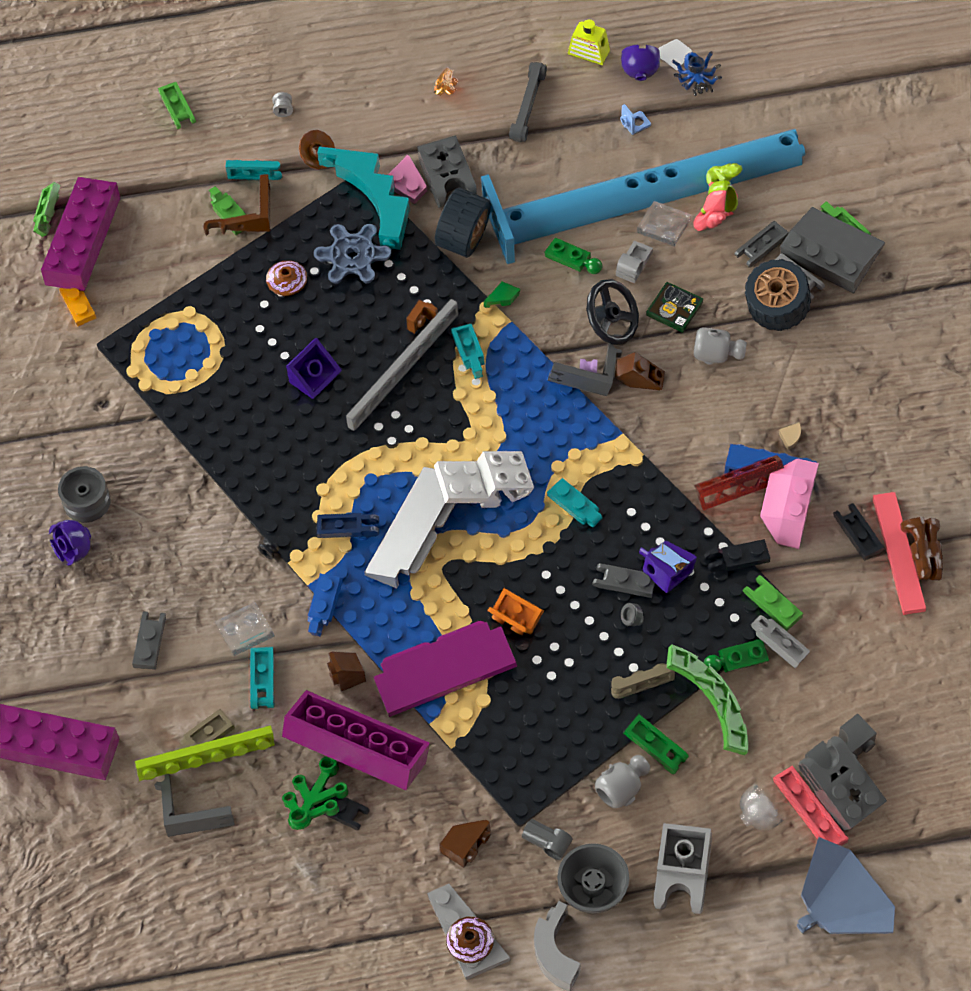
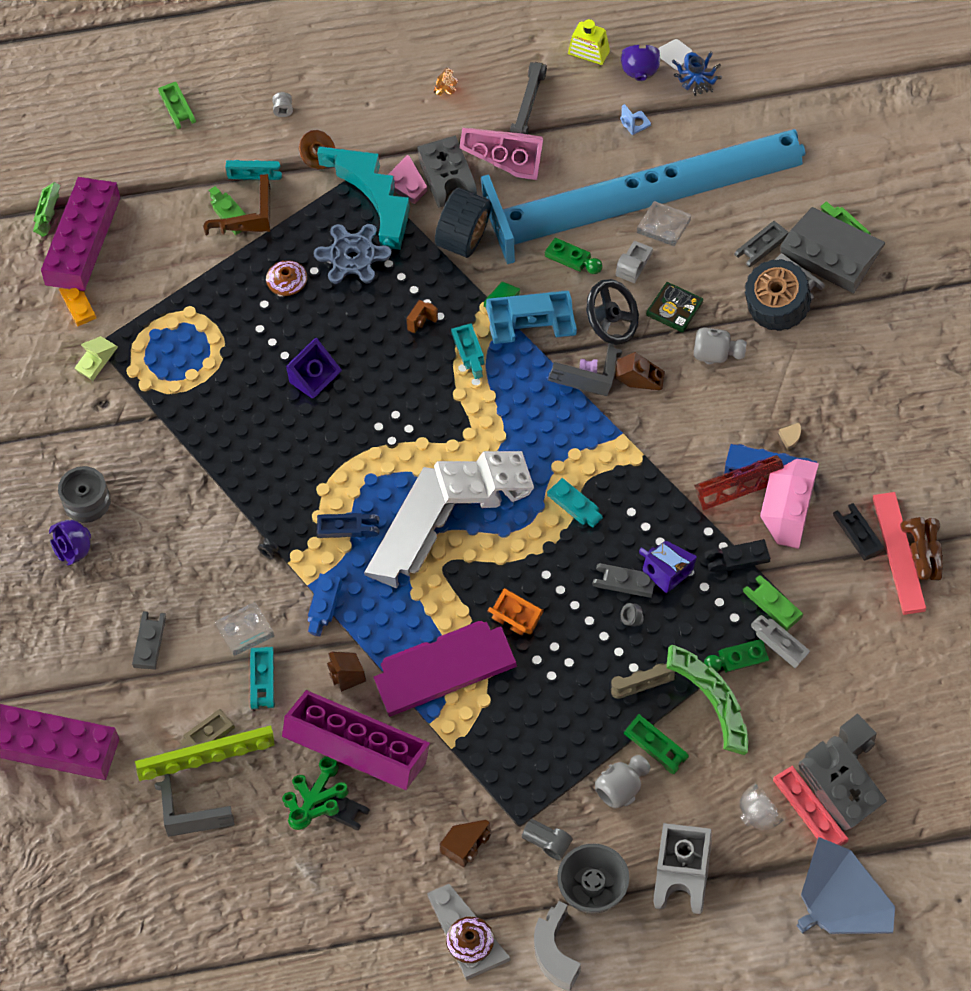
(98, 353): none -> yellowish green slope
(402, 365): light grey tile -> none
(509, 151): none -> bright pink wedge
(529, 312): none -> dark azure bracket
(721, 196): hair -> none

